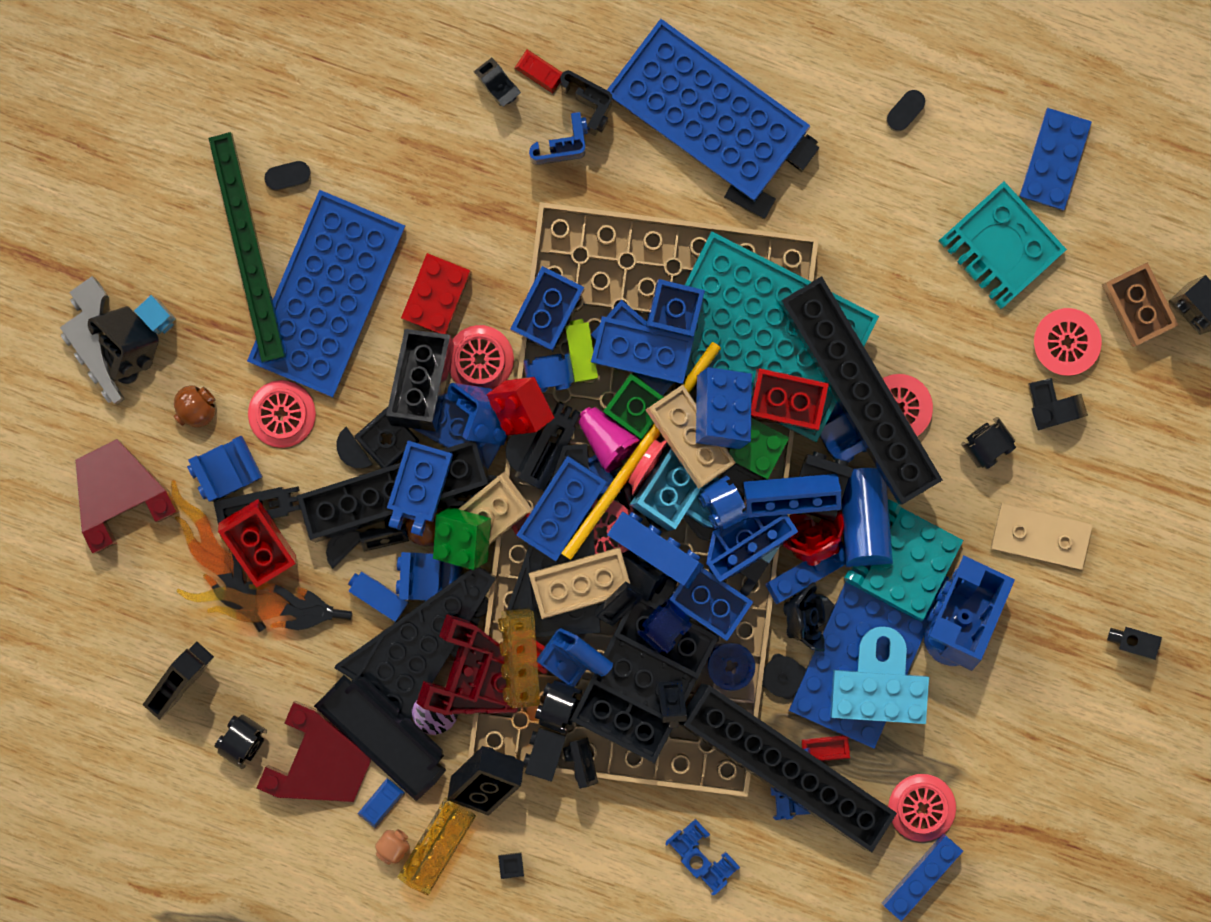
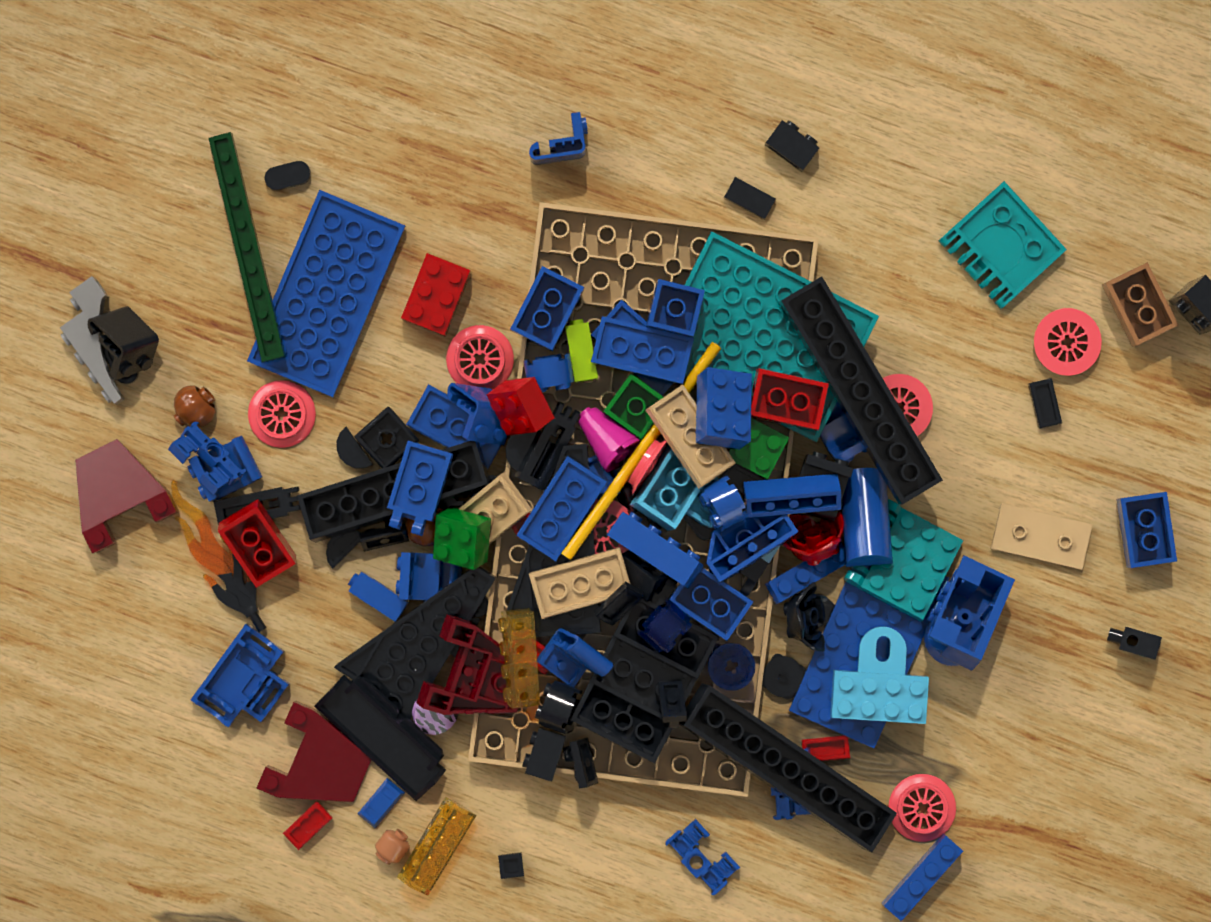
(155, 315): dark azure brick -> none
(178, 679): black brick -> none
(222, 466): none -> blue piece
(241, 740): black brick -> none
(243, 679): none -> blue piece
(267, 606): piece -> none
(307, 825): none -> red plate
(420, 380): black brick -> none
(485, 780): black brick -> none
(497, 82): black brick -> none
(539, 71): red tile -> none
(594, 97): black piece -> none
(707, 110): blue plate -> none
(905, 110): black tile -> none
(989, 443): black brick -> none
(1055, 159): blue plate -> none
(1059, 412): black brick -> none
(1146, 530): none -> blue brick

